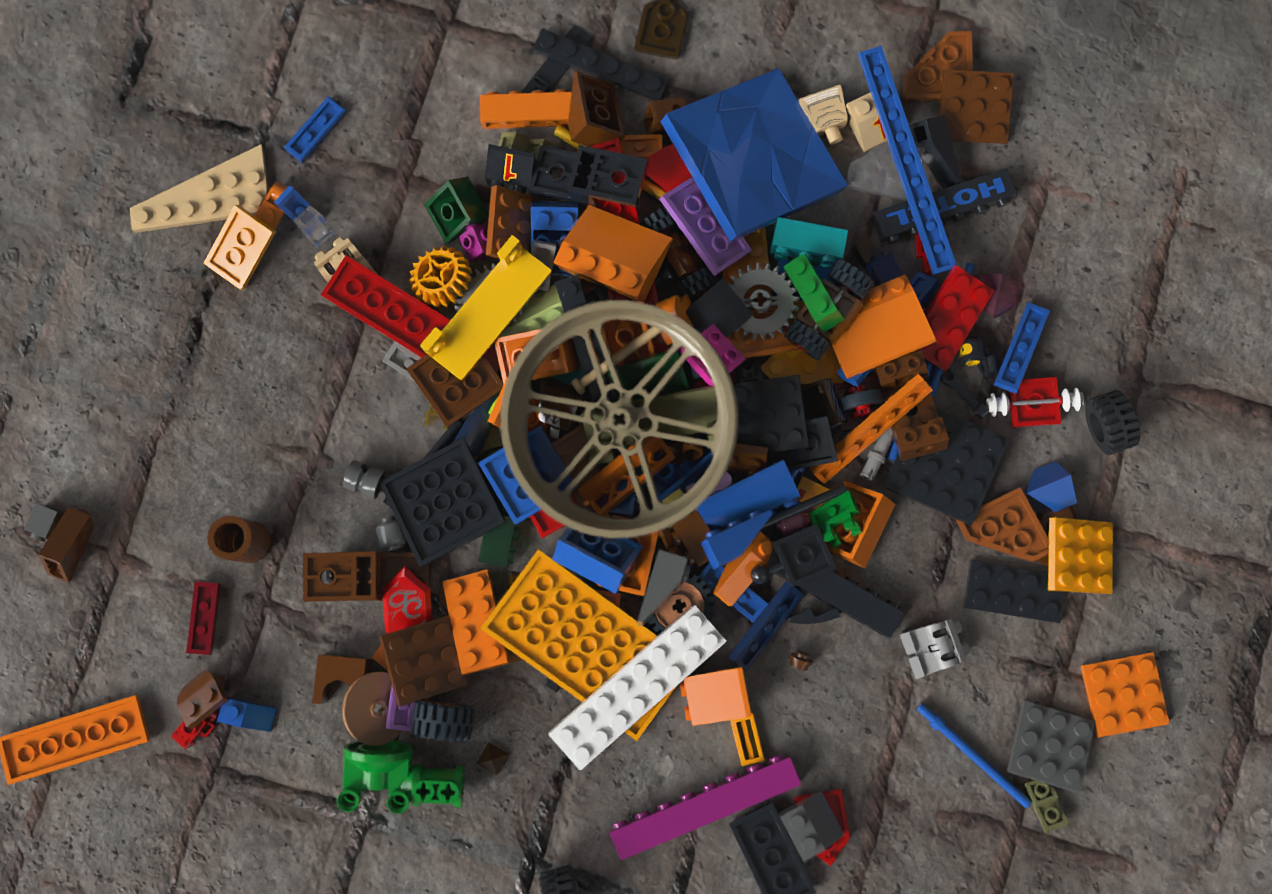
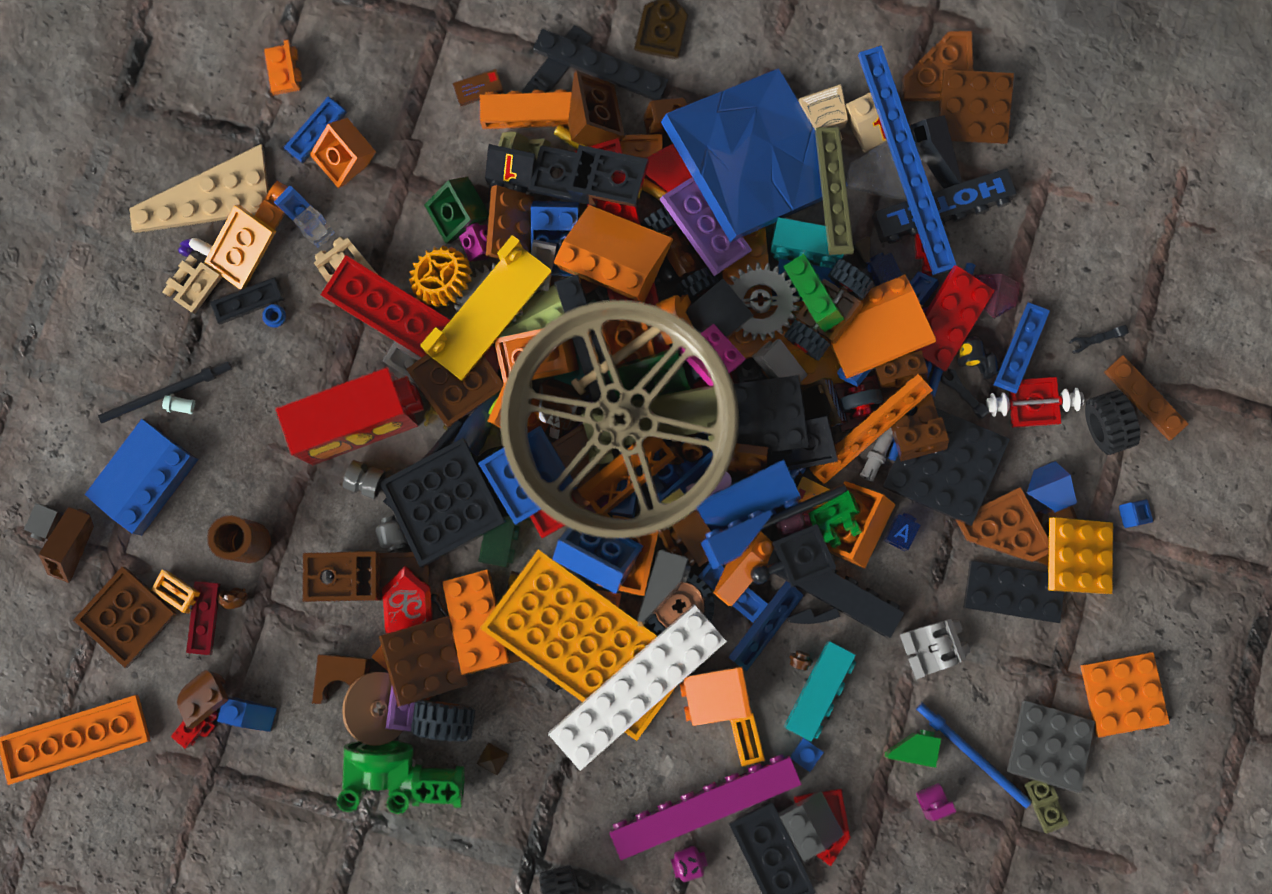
(124, 617): none -> reddish brown plate
(141, 478): none -> blue slope
(178, 404): none -> light aqua pin
(189, 600): none -> light orange tile
(194, 244): none -> arm
(196, 287): none -> tan plate
(206, 374): none -> black bar
(233, 599): none -> reddish brown plate
(247, 300): none -> black tile
(271, 309): none -> blue plate
(282, 68): none -> orange bracket
(342, 152): none -> orange slope
(349, 416): none -> red brick
(471, 88): none -> reddish brown tile
(689, 864): none -> magenta head
(778, 361): none -> light grey hinge
(806, 754): none -> blue plate
(819, 691): none -> teal brick
(834, 191): none -> olive tile
(902, 531): none -> clear blue brick
(916, 749): none -> green slope
(934, 802): none -> magenta plate
(1084, 342): none -> black piece
(1135, 513): none -> blue slope
(1146, 398): none -> dark orange plate

